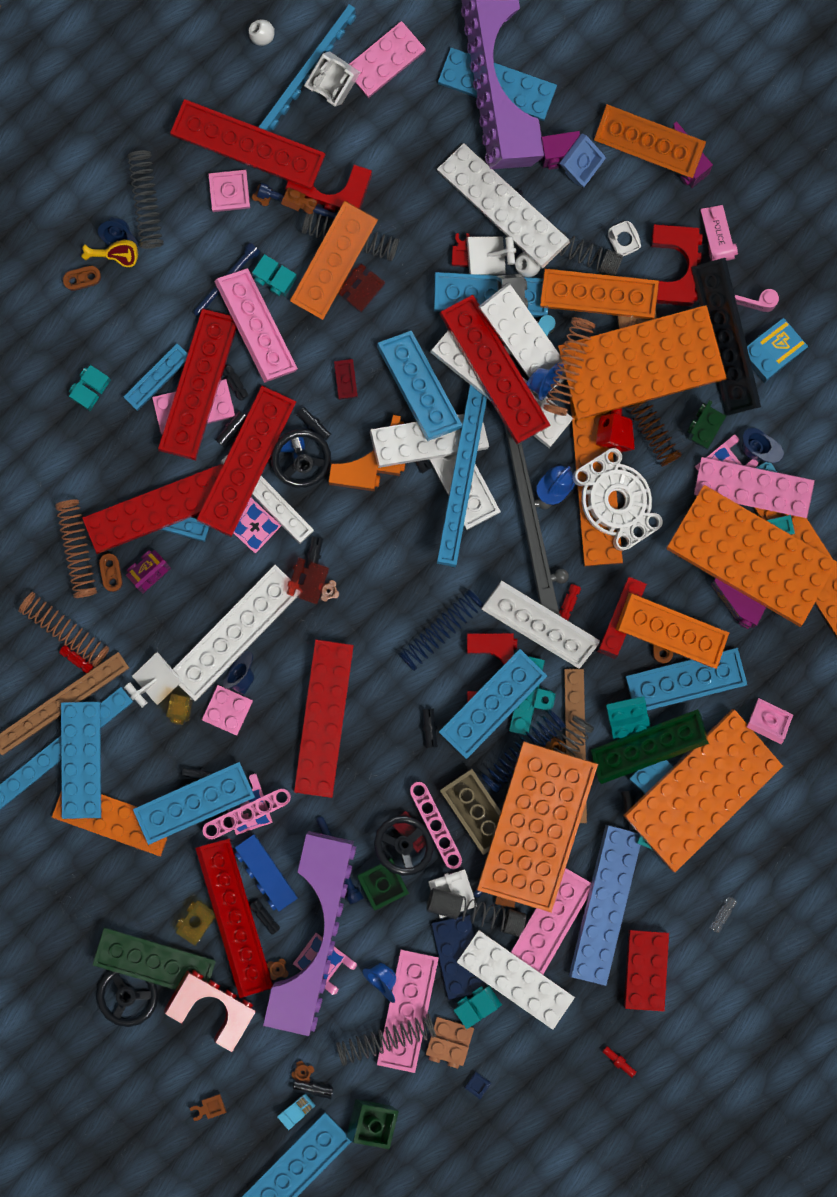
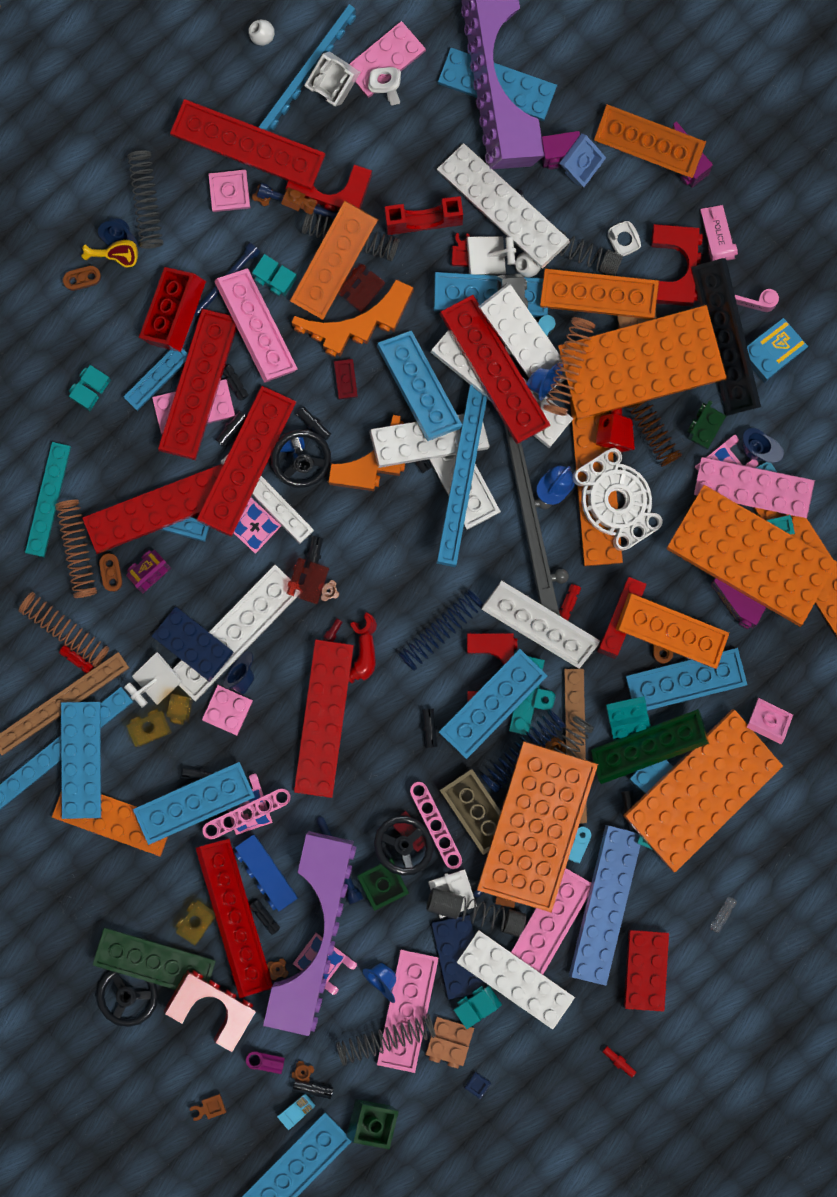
(47, 499): none -> teal plate
(137, 732): none -> clear yellow brick
(172, 309): none -> red brick
(192, 644): none -> dark blue plate
(267, 1062): none -> magenta piece
(331, 634): none -> dark red bar
(336, 334): none -> orange arch
(366, 662): none -> red piece
(389, 87): none -> white piece
(404, 221): none -> red arch
(580, 844): none -> medium azure leg

